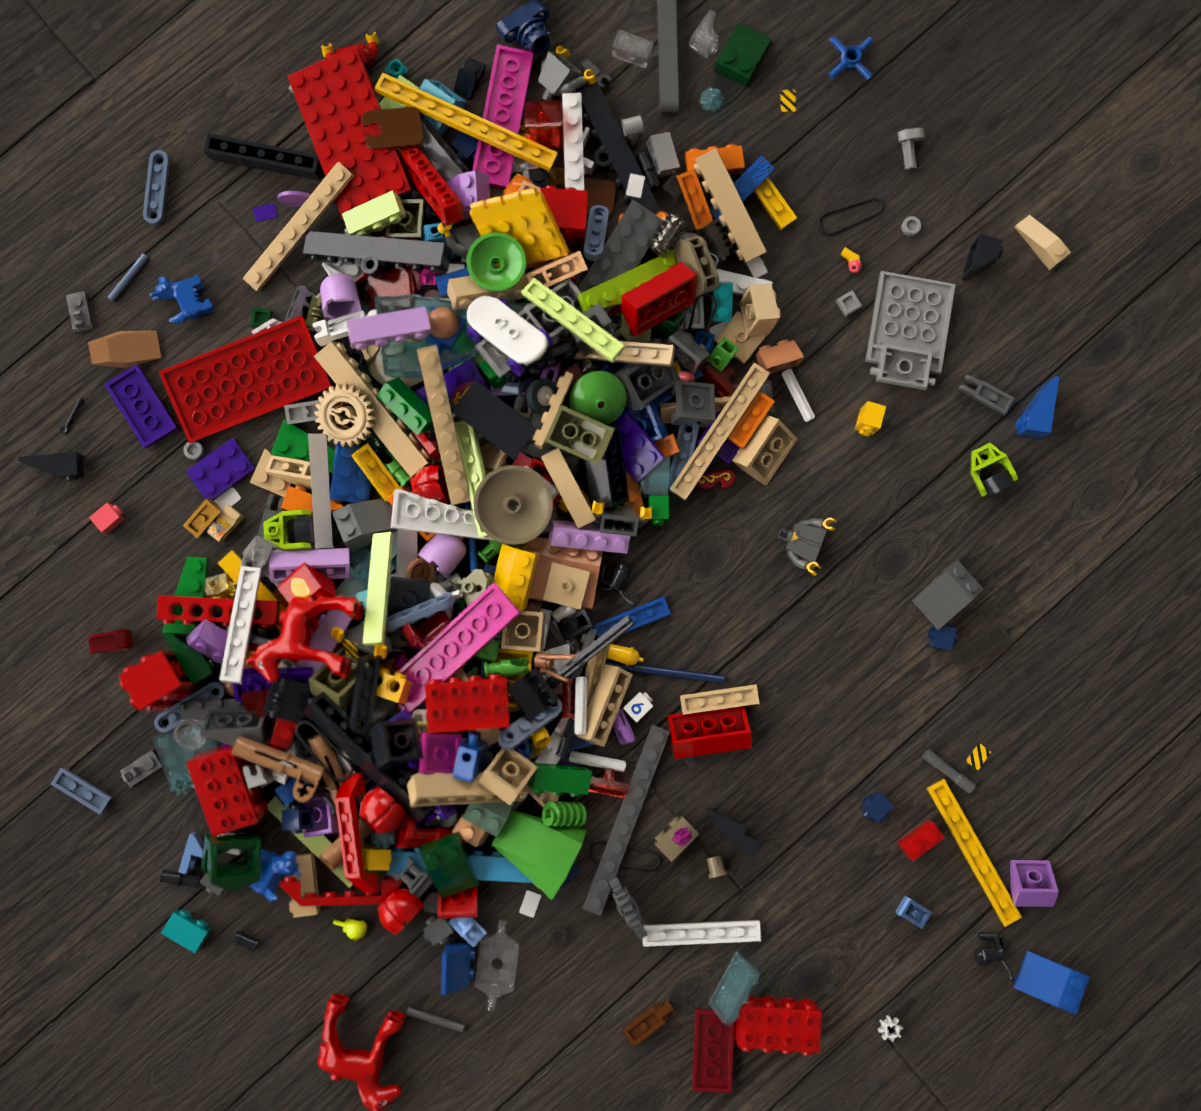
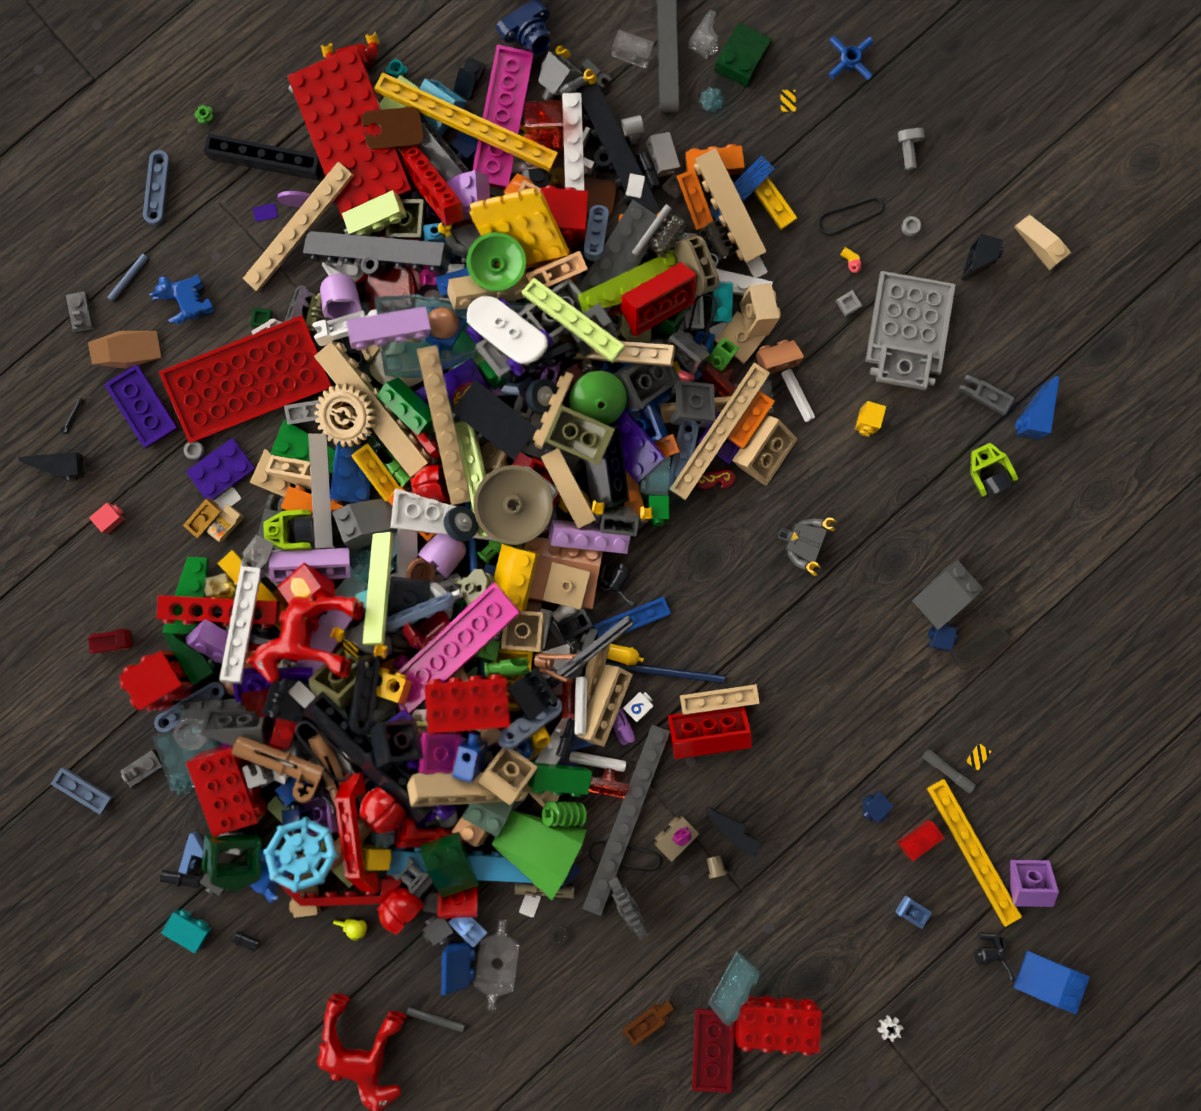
(204, 119): none -> bright green plate
(297, 843): none -> medium azure plate
(301, 694): none -> white sticker
(460, 524): none -> black wheel
(531, 889): none -> dark tan pin
(651, 230): none -> light grey bar
(702, 933): white plate -> none

